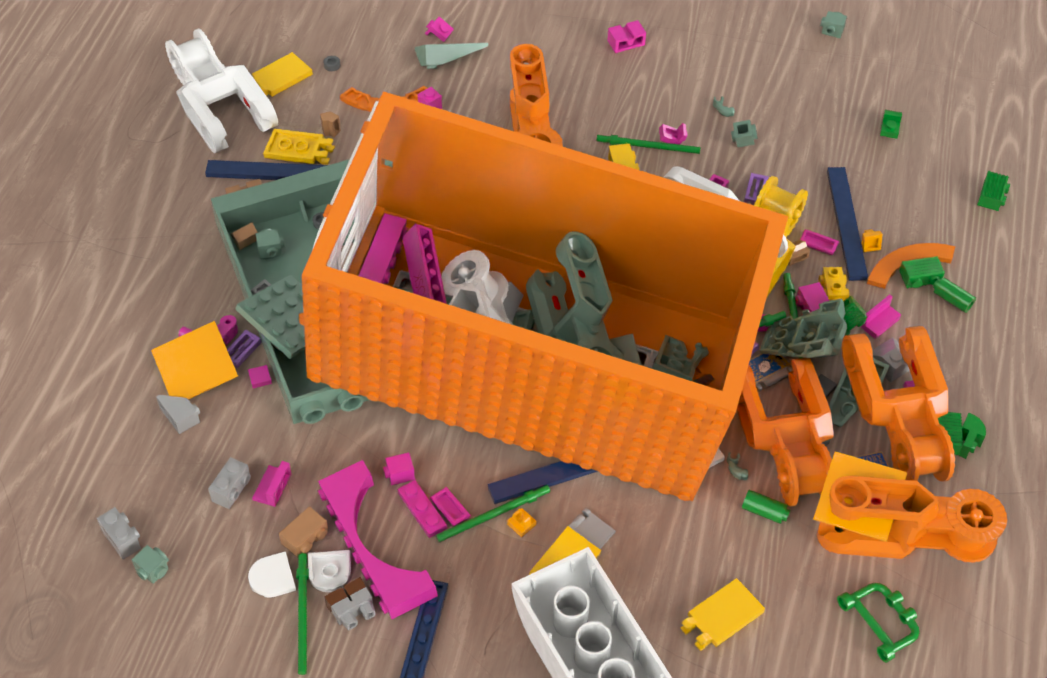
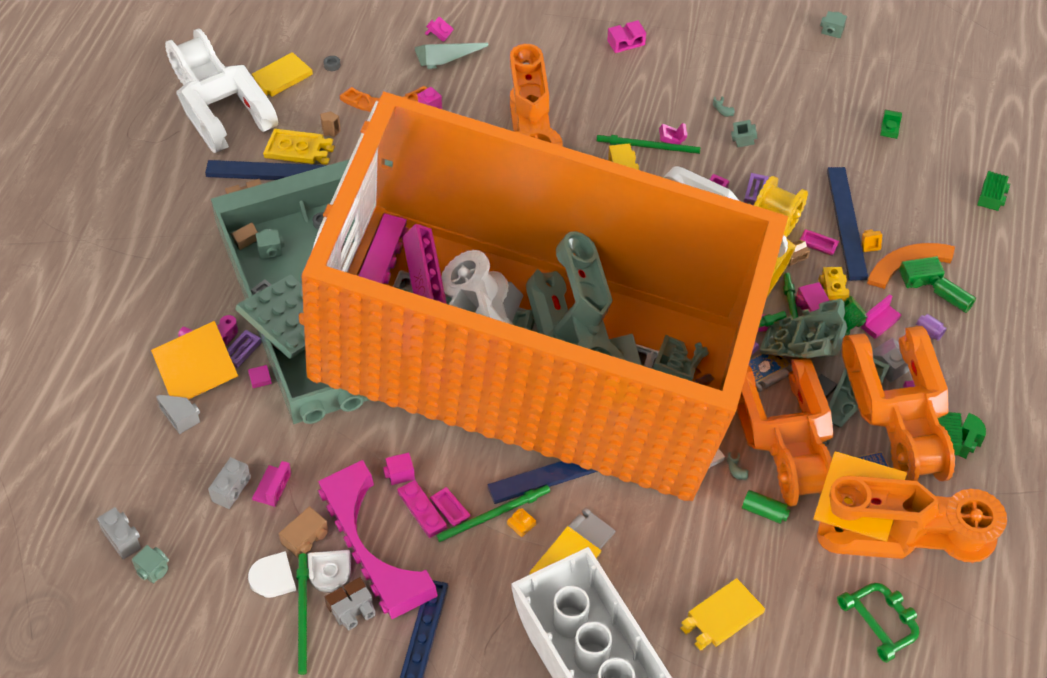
(933, 326): none -> medium lavender brick

